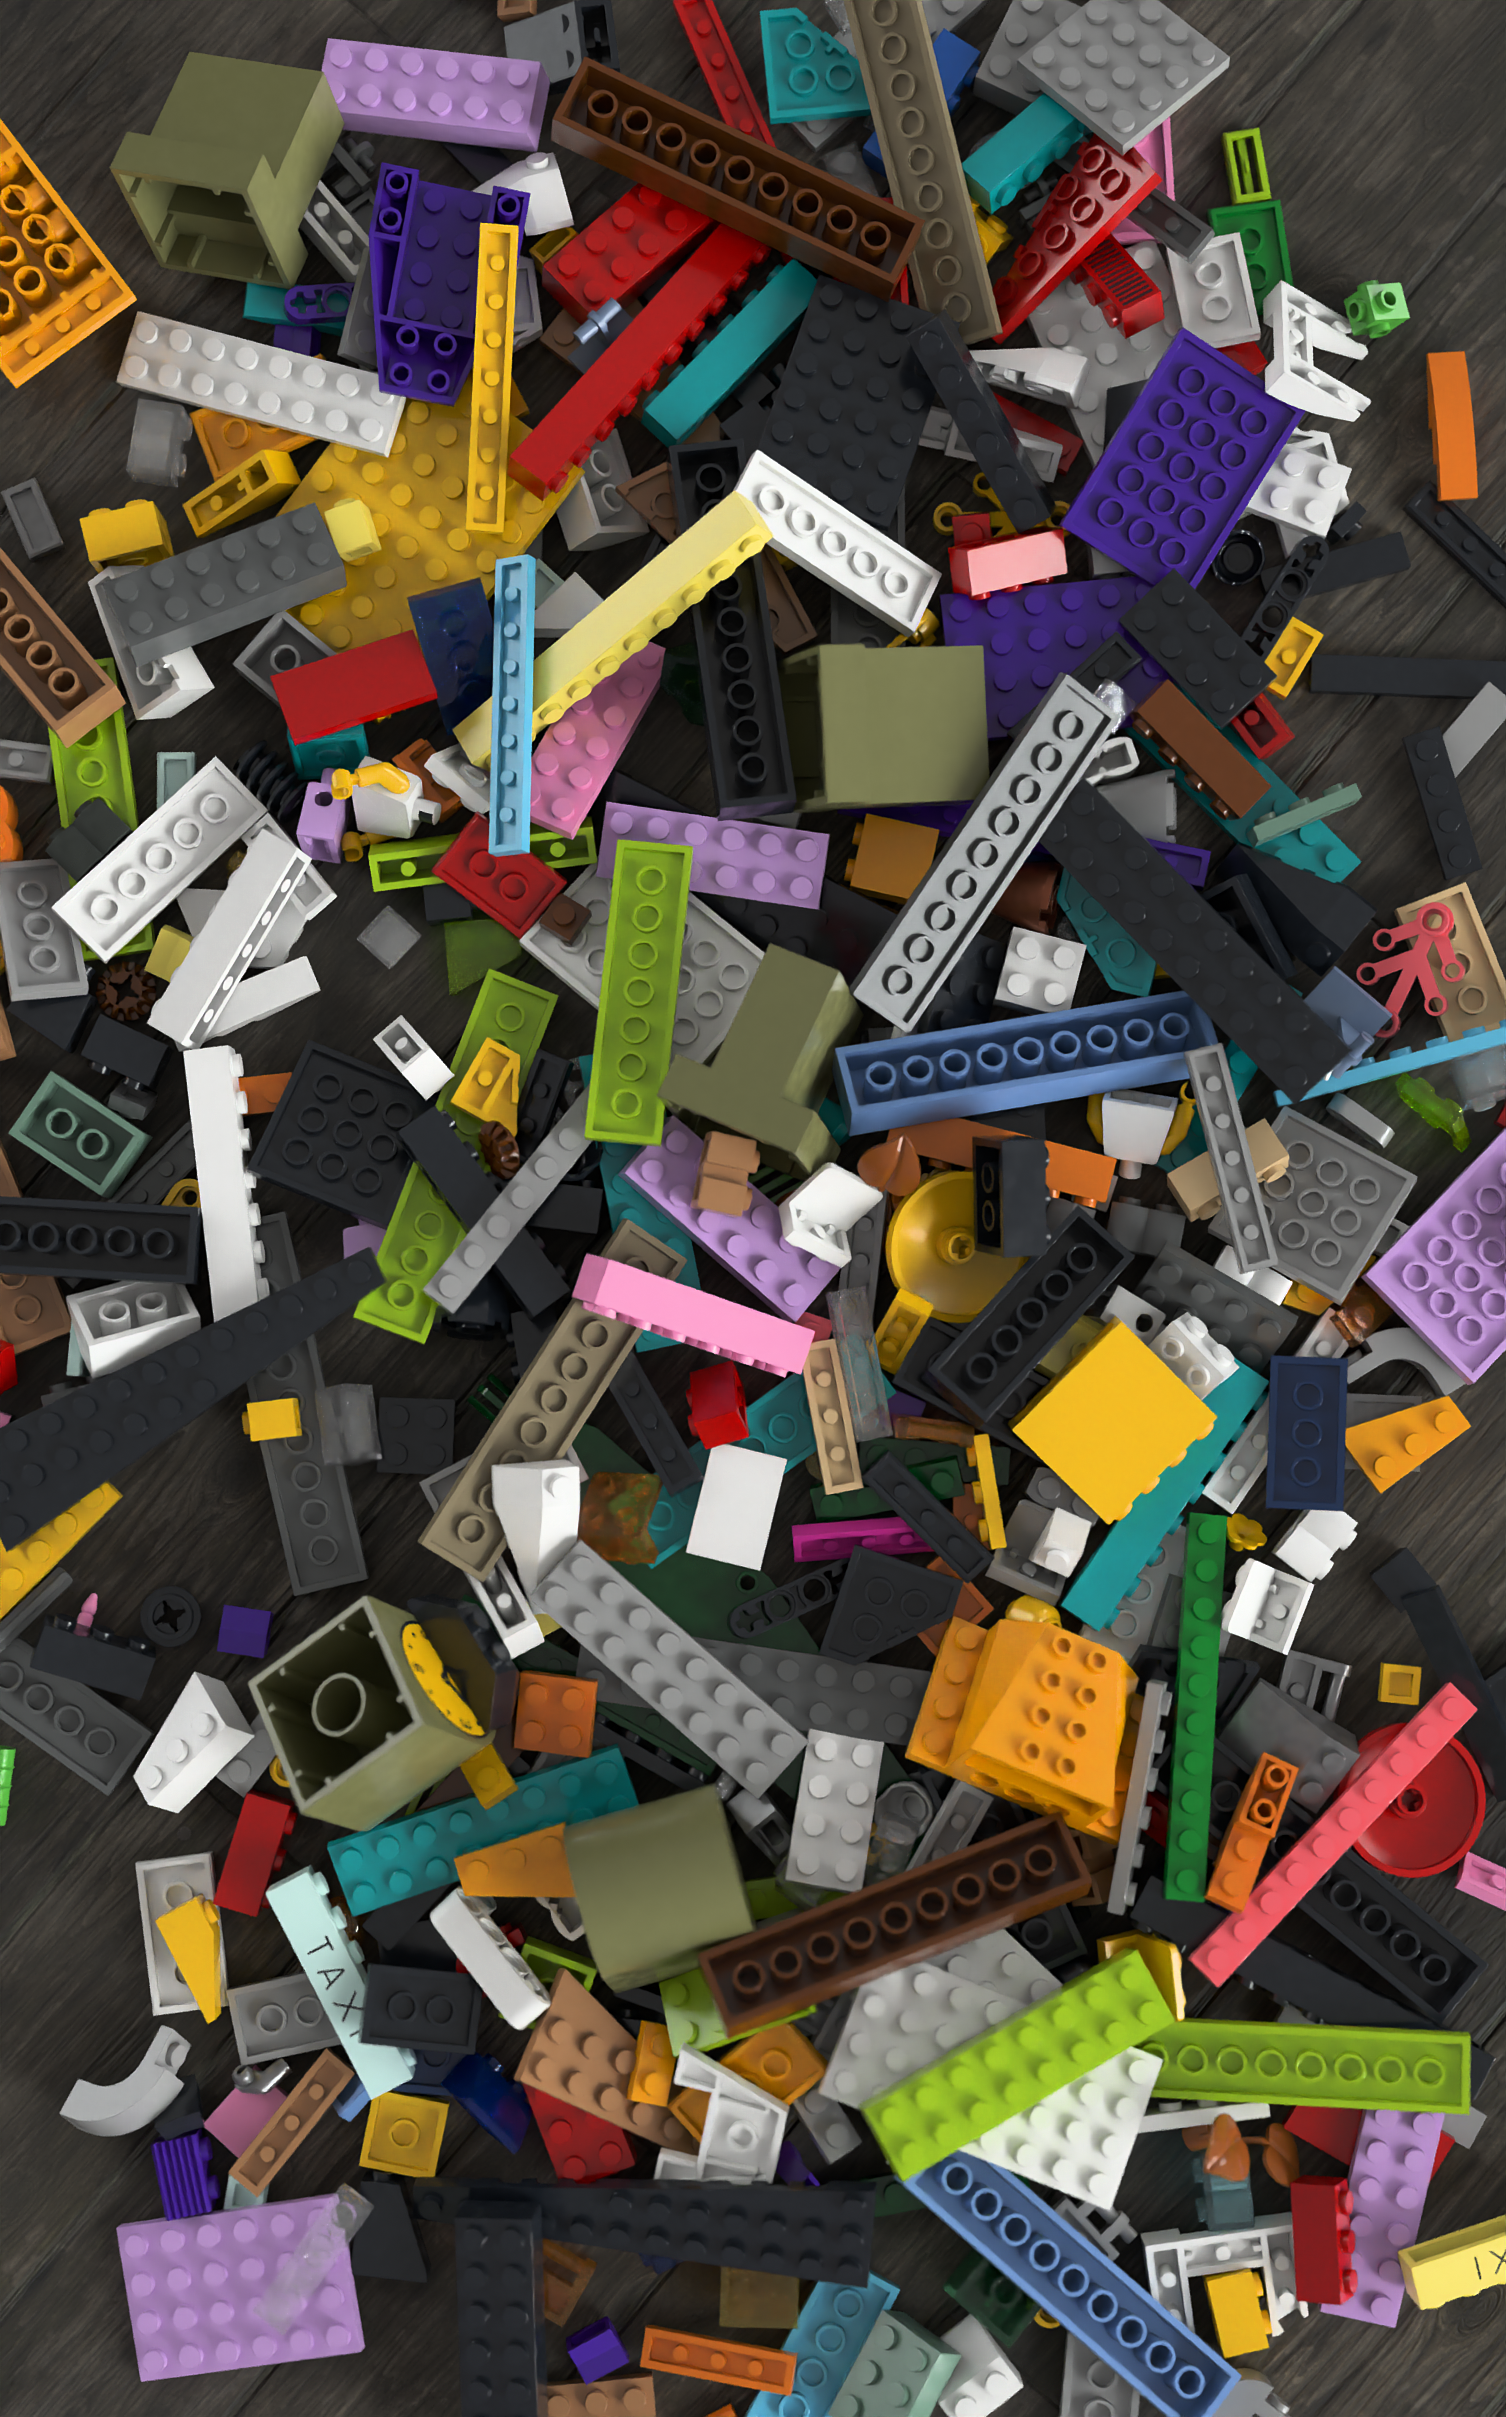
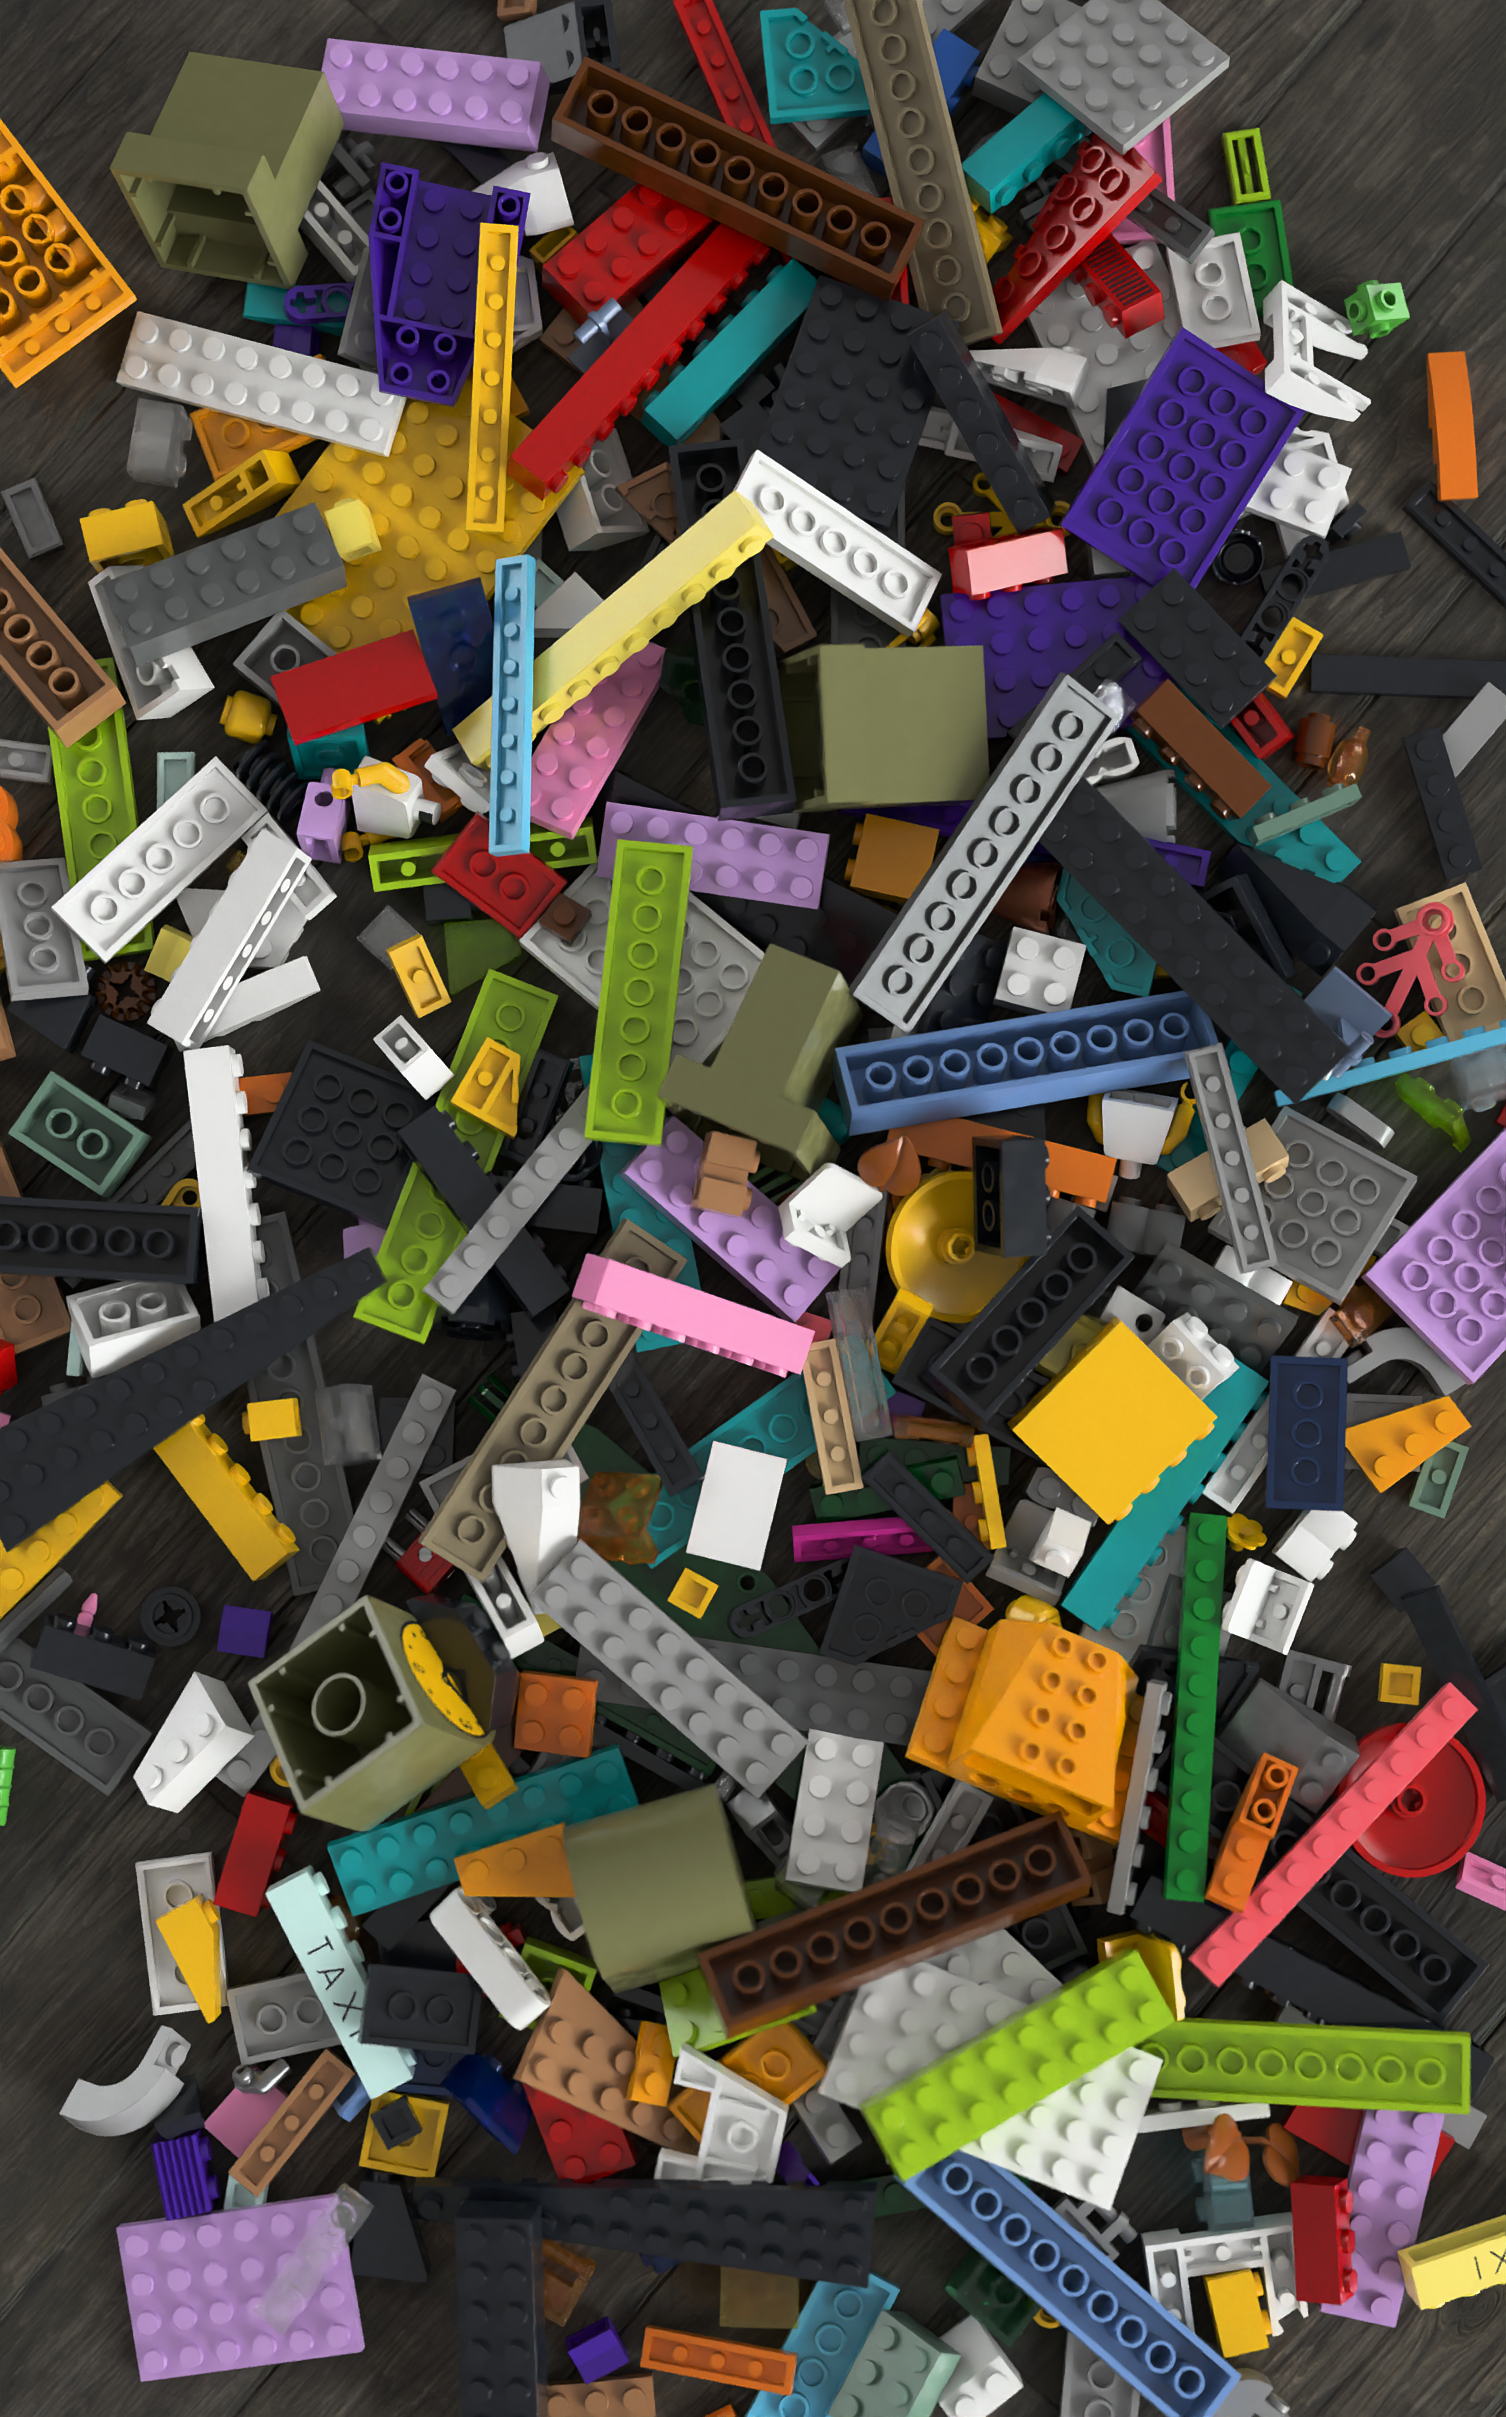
(87, 839): pearl dark grey brick -> none
(228, 1499): none -> yellow brick
(247, 717): none -> yellow head
(379, 1505): none -> light grey plate
(396, 2122): none -> black plate
(418, 975): none -> yellow plate
(419, 1563): none -> red piece
(499, 1149): reddish brown gear -> none
(692, 1593): none -> yellow plate
(717, 1405): red brick -> none
(1314, 741): none -> reddish brown brick
(1349, 759): none -> clear orange plant
(1418, 1032): none -> yellow plate
(1437, 1480): none -> sand green plate

